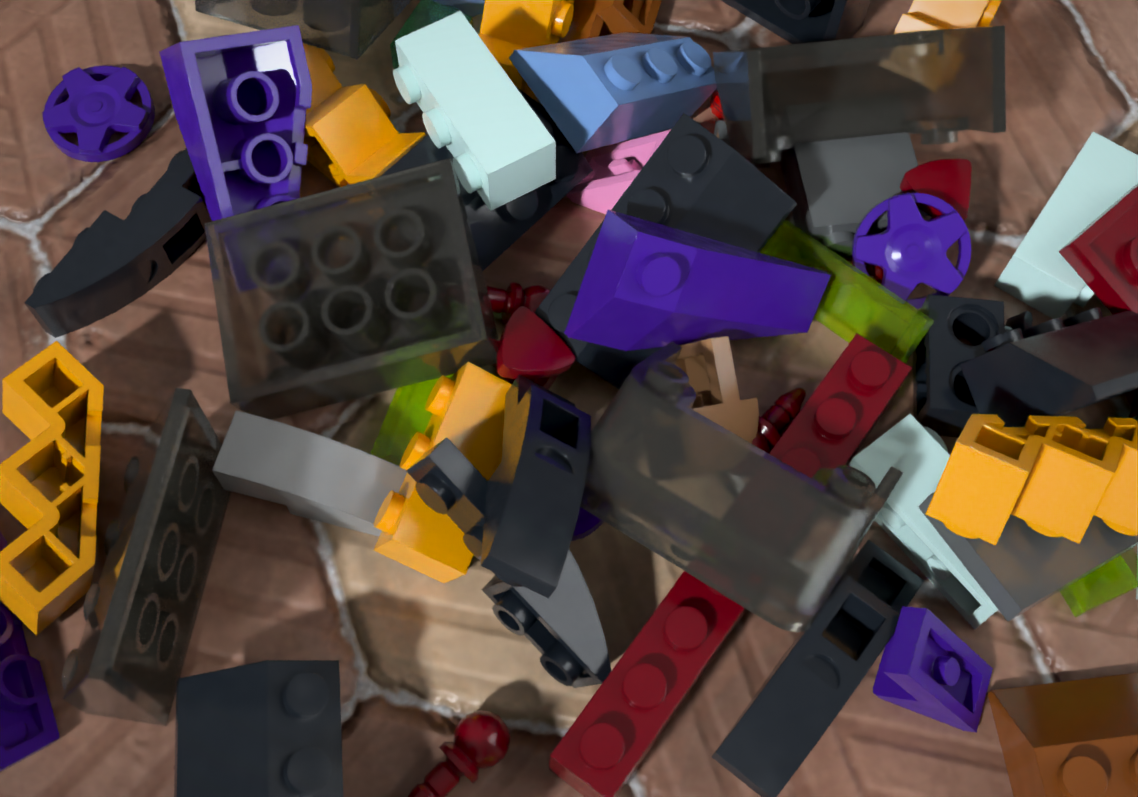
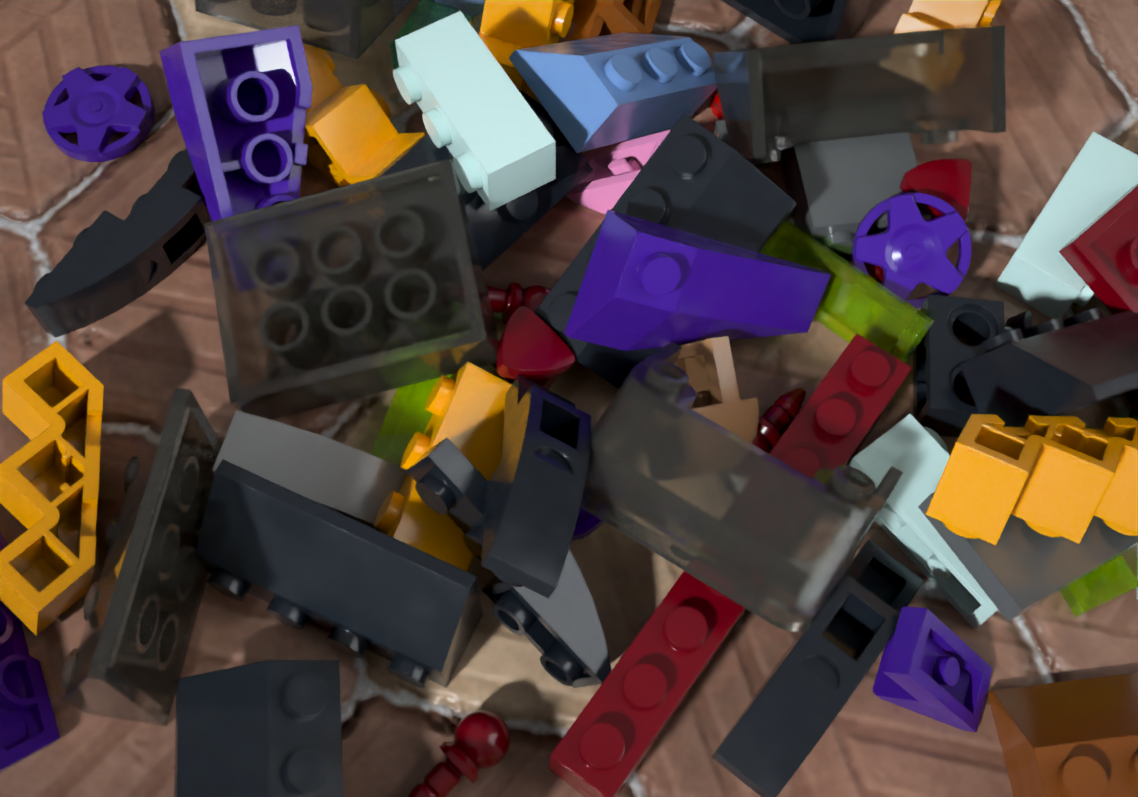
(337, 576): none -> black slope

